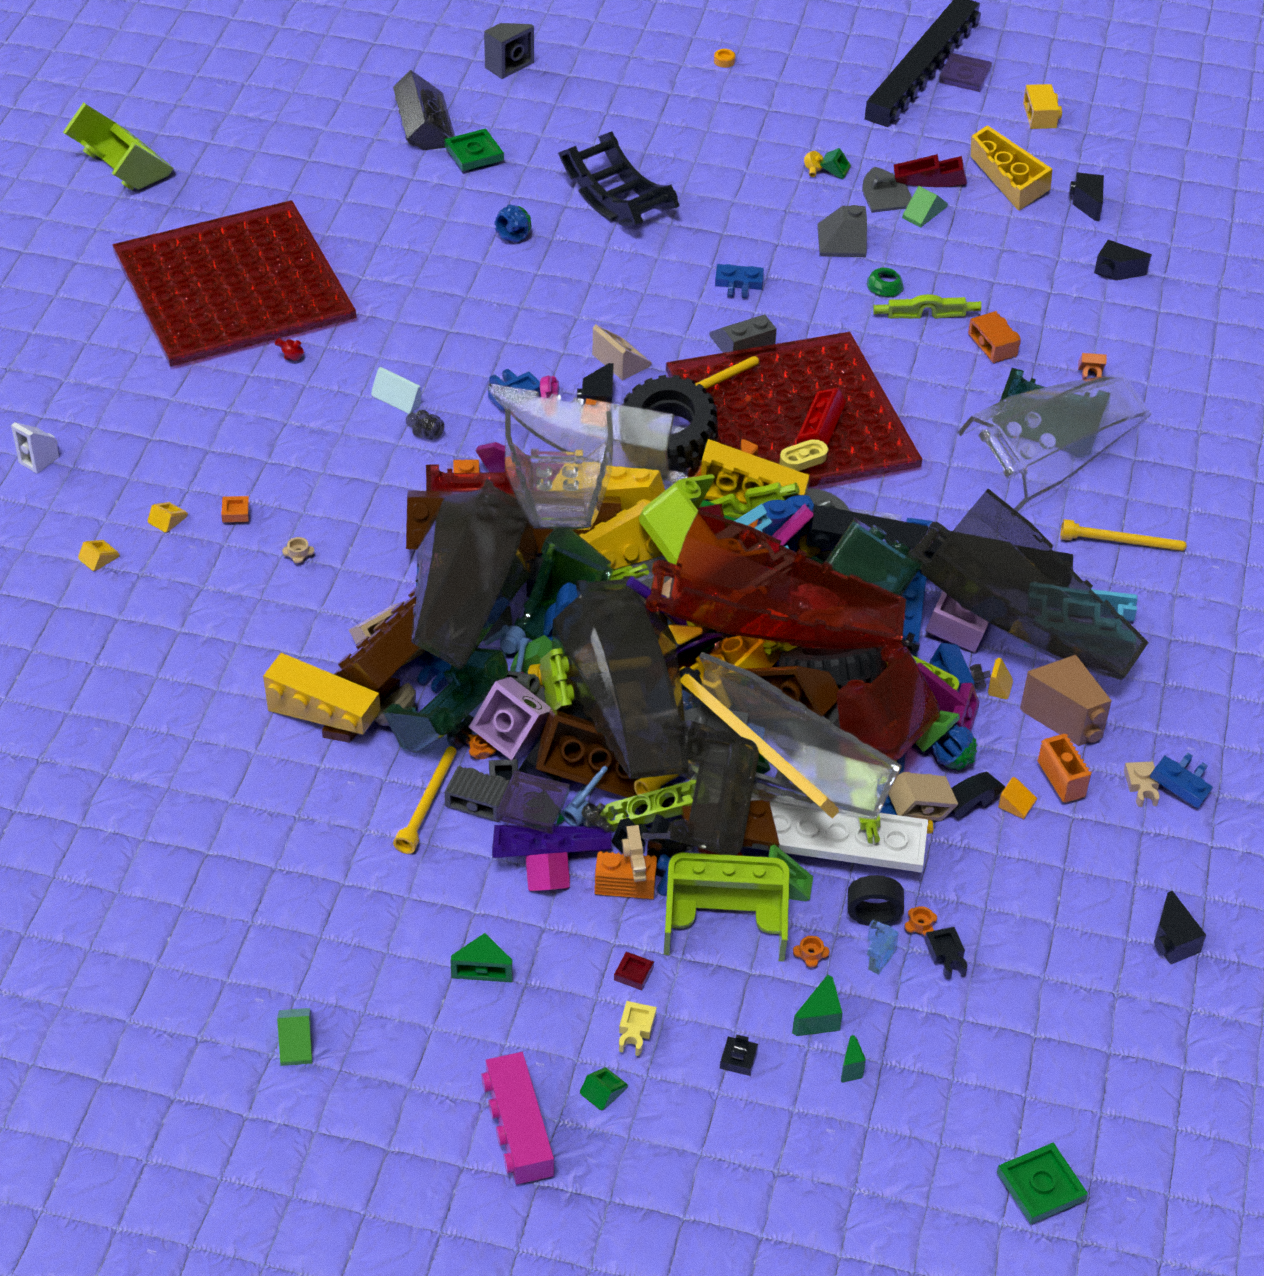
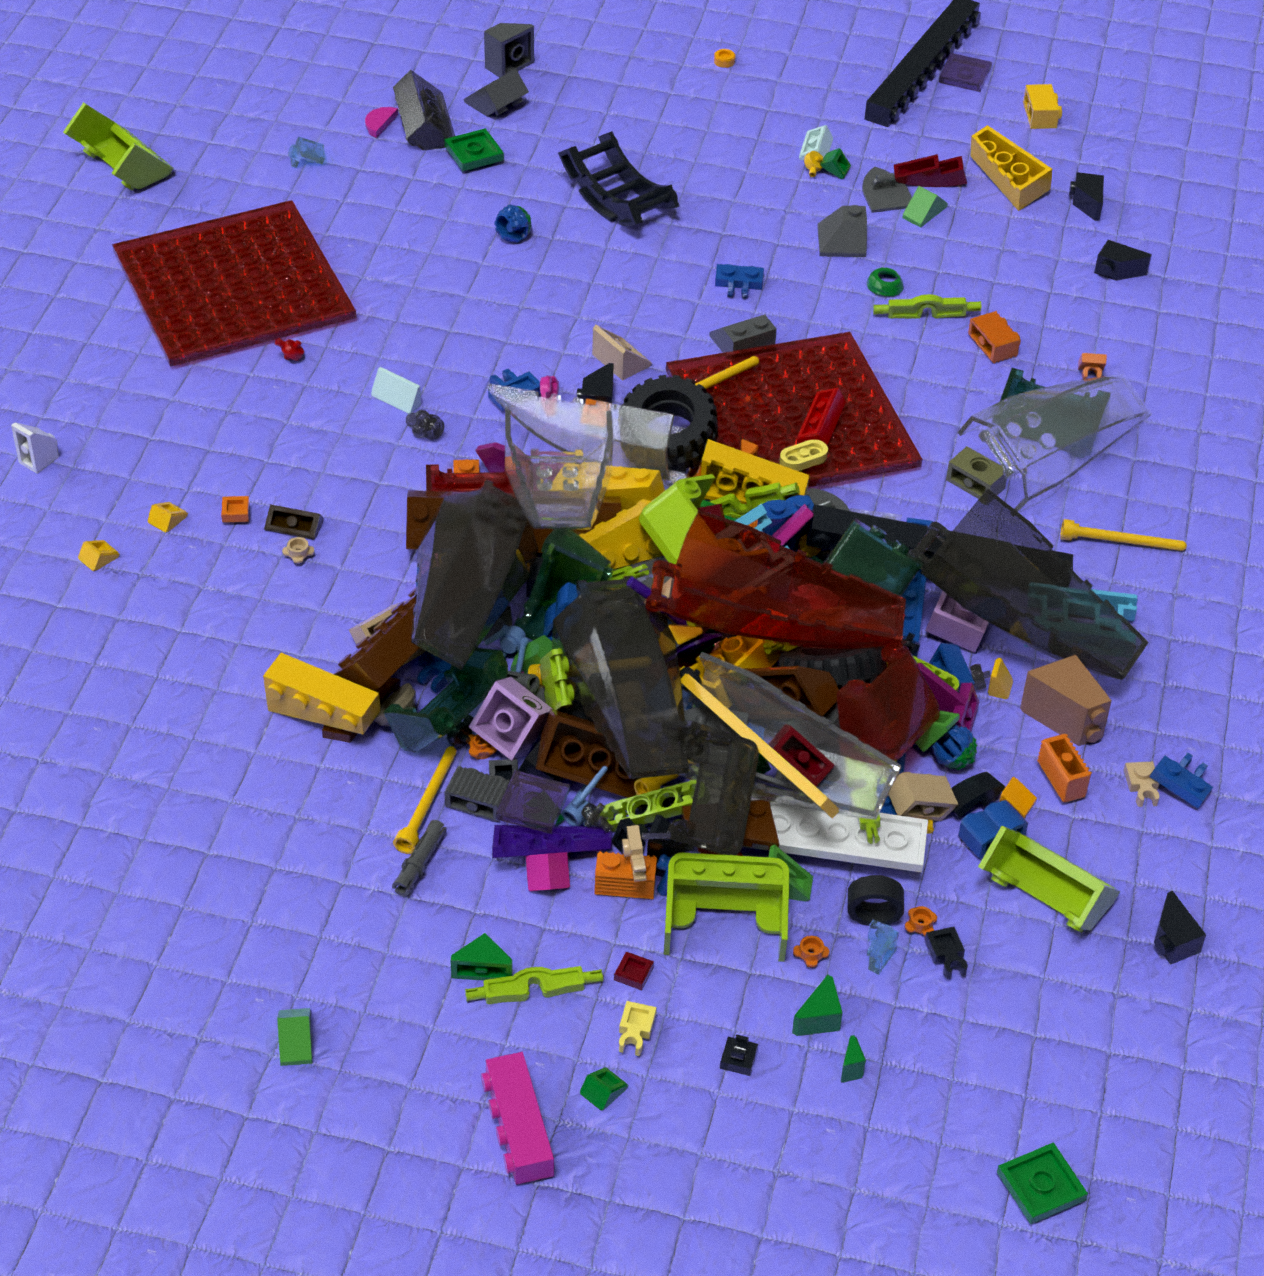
(293, 522): none -> dark brown slope
(307, 150): none -> clear light blue bracket
(379, 119): none -> dark pink tile
(415, 865): none -> dark grey pin
(498, 94): none -> dark grey slope
(516, 987): none -> lime piece
(801, 754): none -> dark red slope
(817, 140): none -> light aqua slope
(975, 473): none -> olive brick
(981, 827): none -> blue brick
(1049, 878): none -> lime windscreen

